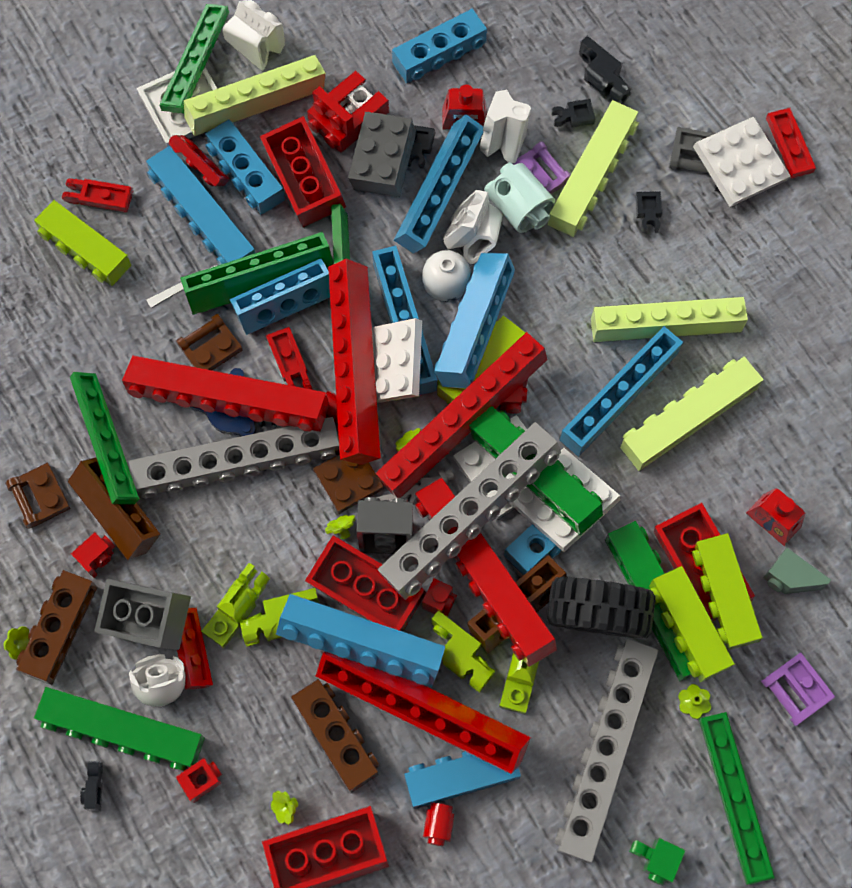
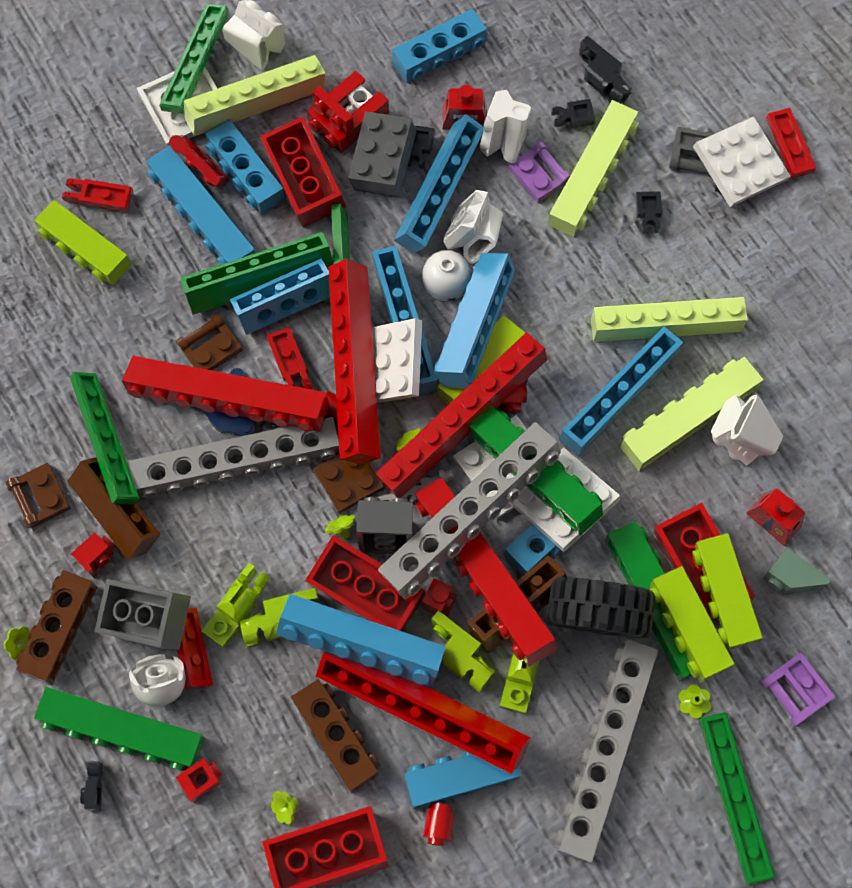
(165, 294): white sticker -> none
(520, 197): light aqua cylinder -> none
(661, 859): green brick -> none
(746, 429): none -> white piece

